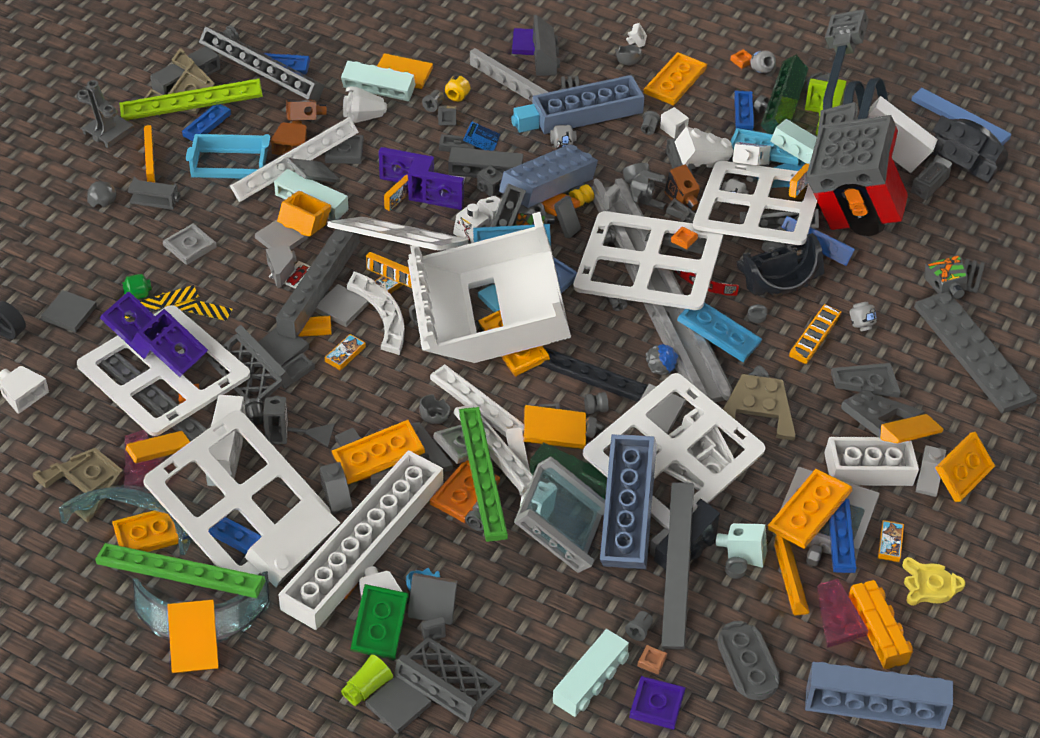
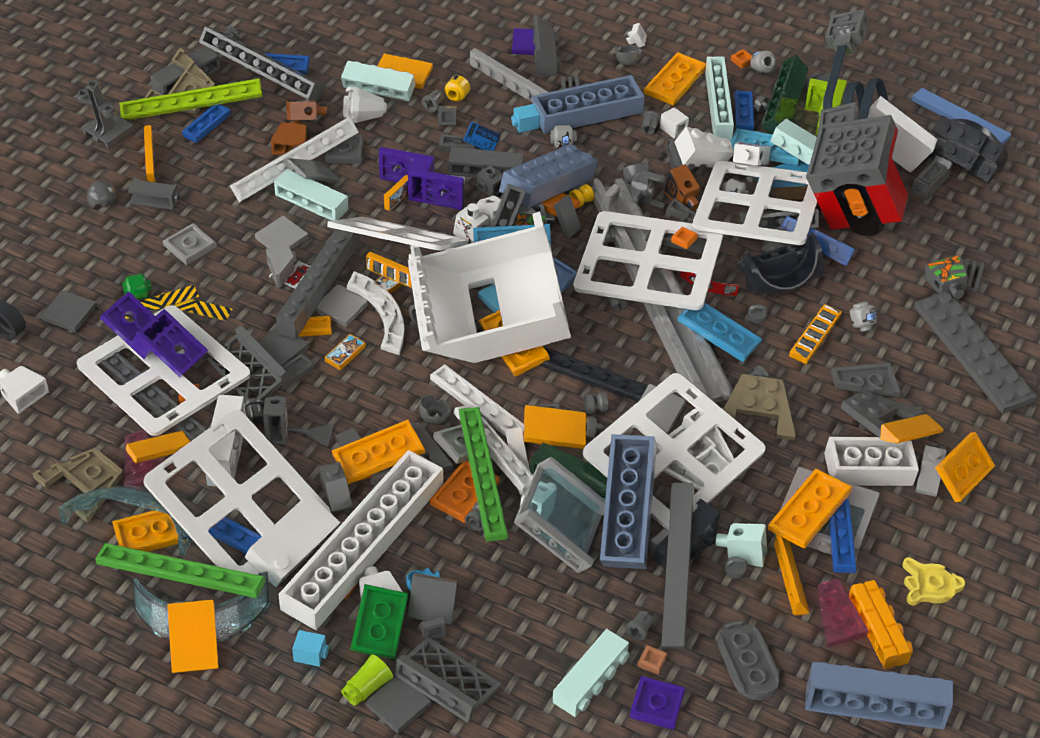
(226, 144): medium azure piece -> none
(304, 213): light orange piece -> none
(310, 648): none -> medium azure brick
(661, 359): piece -> none
(719, 97): none -> light aqua brick
(798, 182): light orange tile -> none
(814, 554): dark grey tile -> none
(890, 541): tile -> none

